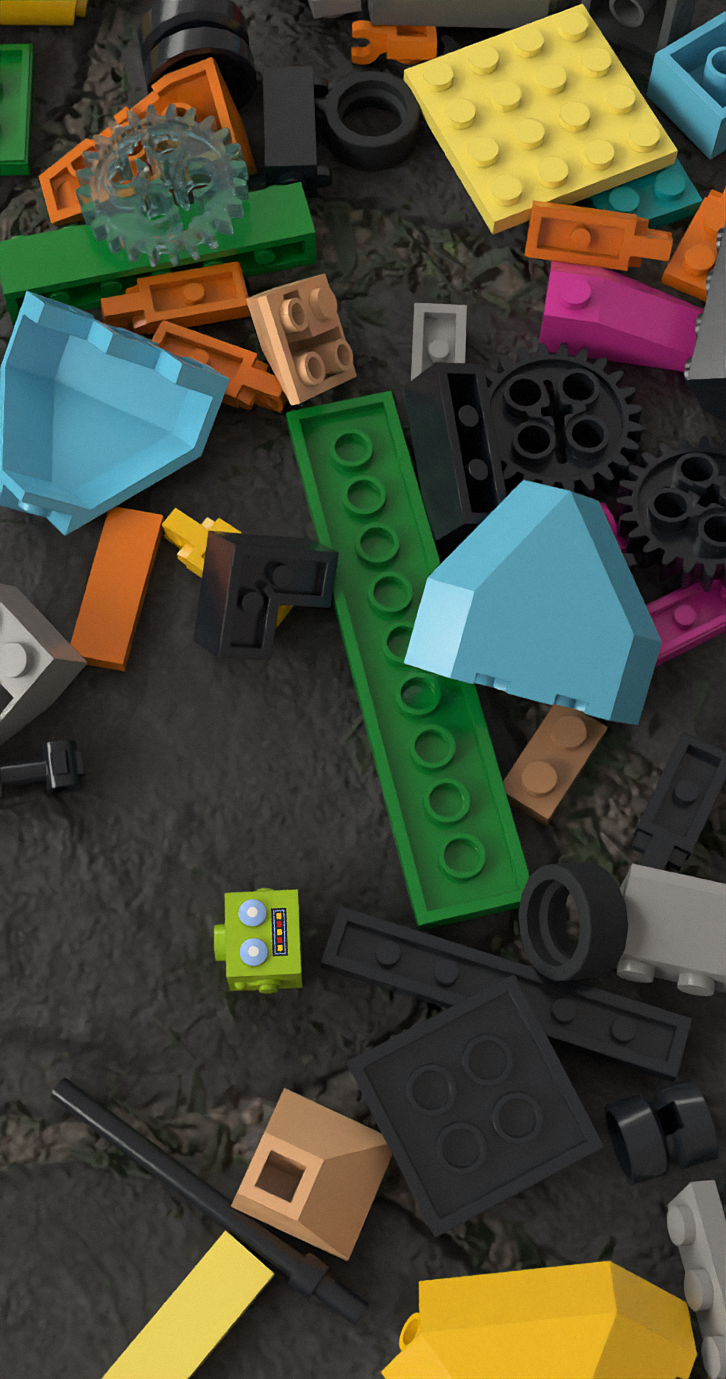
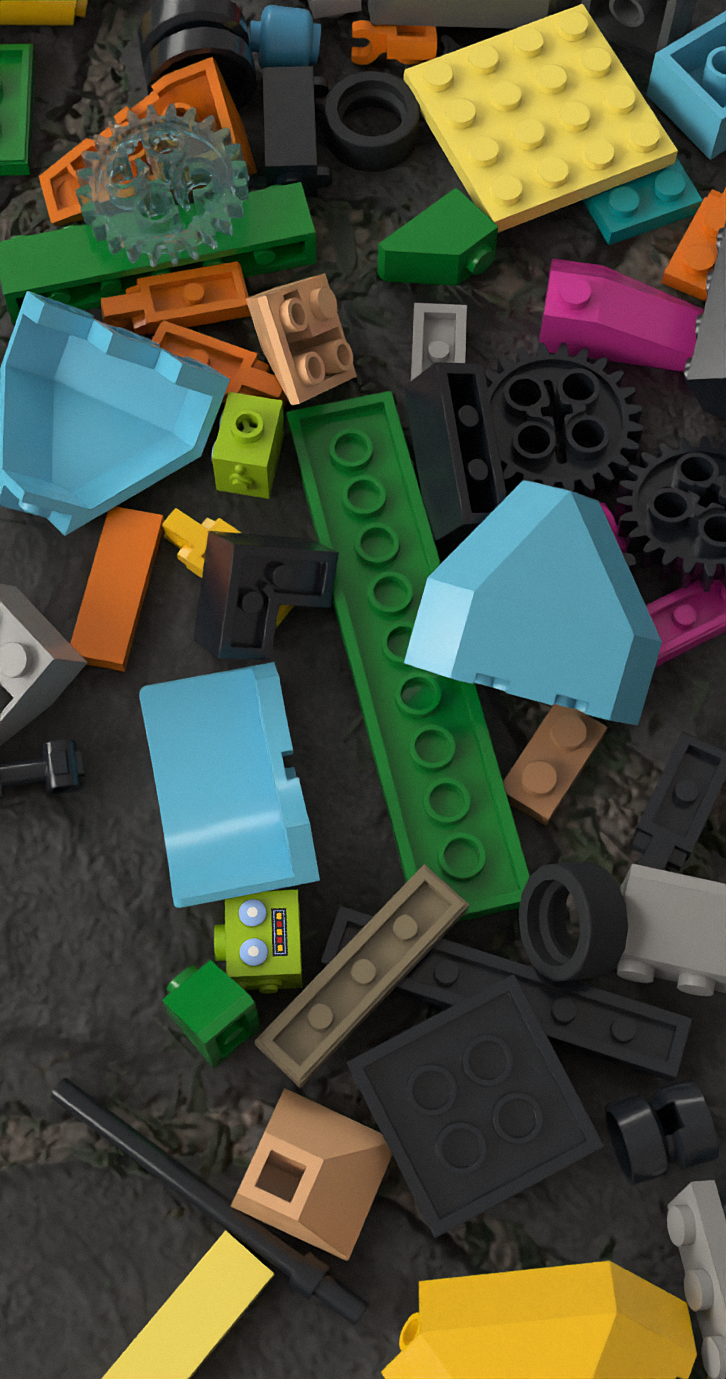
(211, 1011): none -> green slope
(222, 786): none -> medium azure panel
(248, 445): none -> lime head
(285, 37): none -> dark azure head
(361, 976): none -> dark tan tile
(440, 244): none -> green slope
(593, 237): orange hinge -> none

